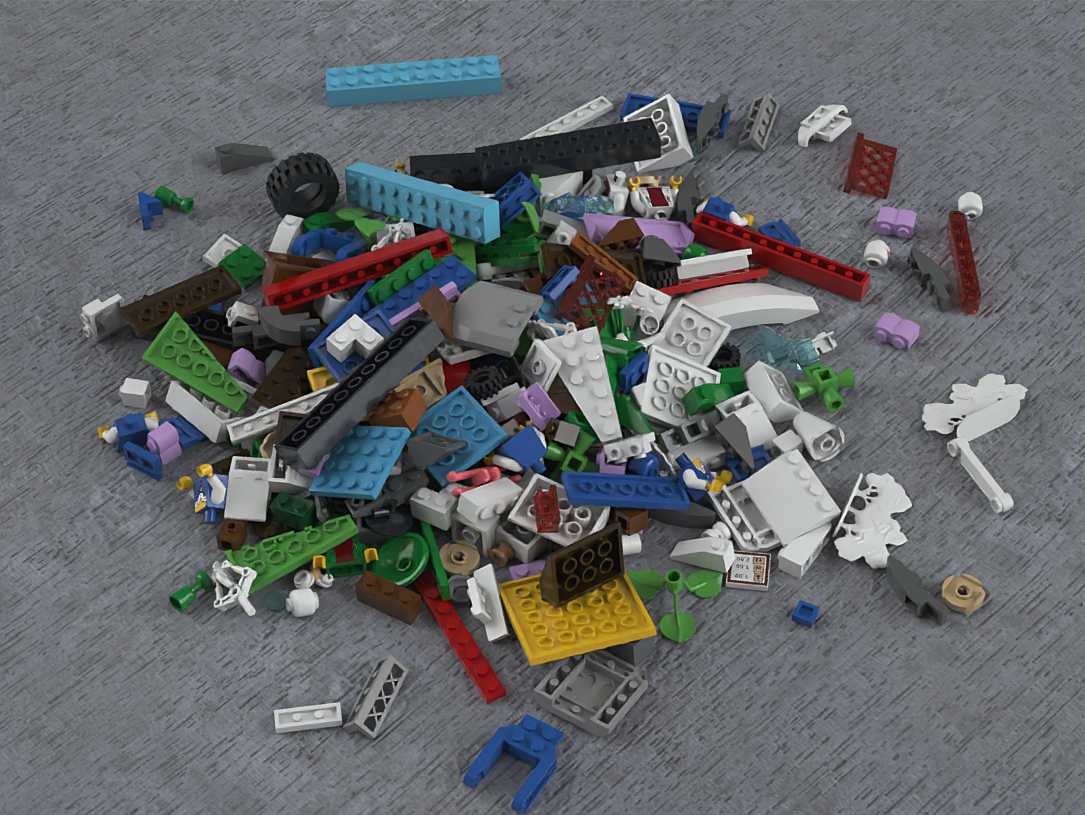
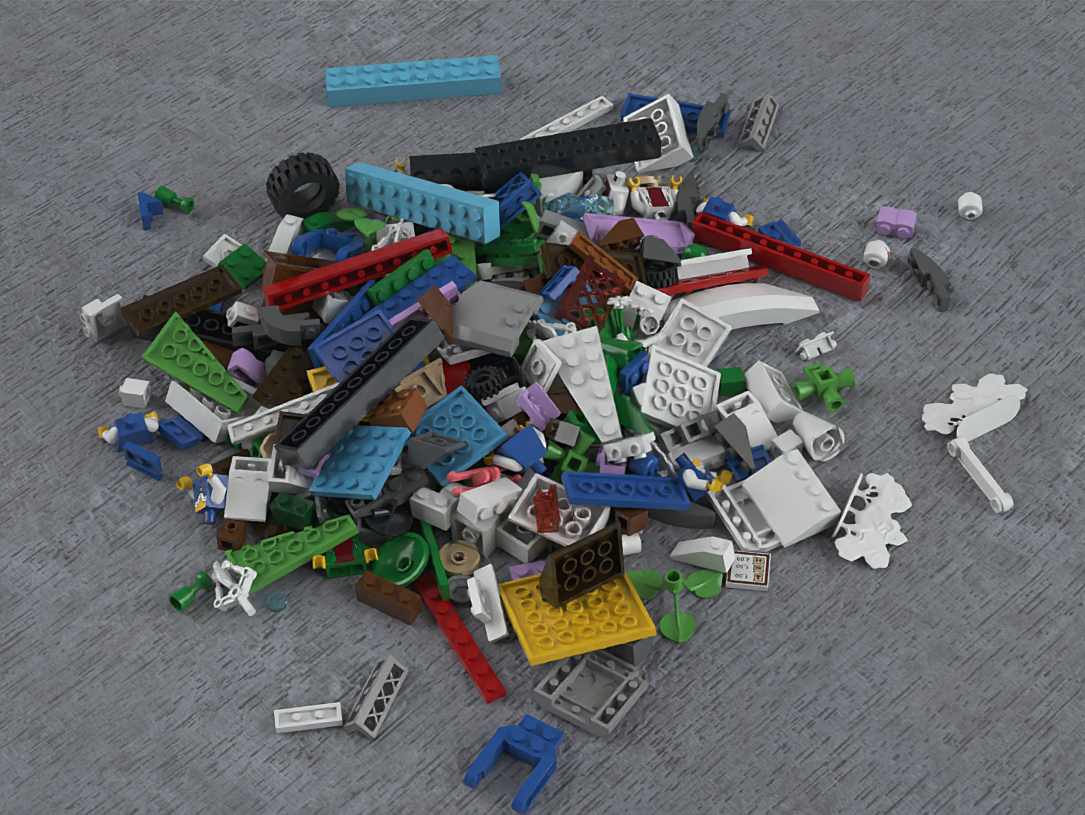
(164, 443): lavender brick -> none
(239, 156): dark grey slope -> none
(302, 602): white head -> none
(303, 579): white plate -> none
(321, 580): white arm -> none
(351, 337): white brick -> none
(502, 553): medium nougat wheel -> none
(705, 397): green slope -> none
(718, 530): white wheel -> none
(726, 352): black tyre -> none
(779, 348): clear light blue arch -> none
(803, 550): white slope -> none
(805, 613): blue plate -> none
(823, 124): white plate -> none
(857, 164): clear red fence -> none
(896, 331): lavender brick -> none
(908, 589): dark grey slope -> none
(962, 603): tan plate -> none
(963, 262): clear red beam -> none

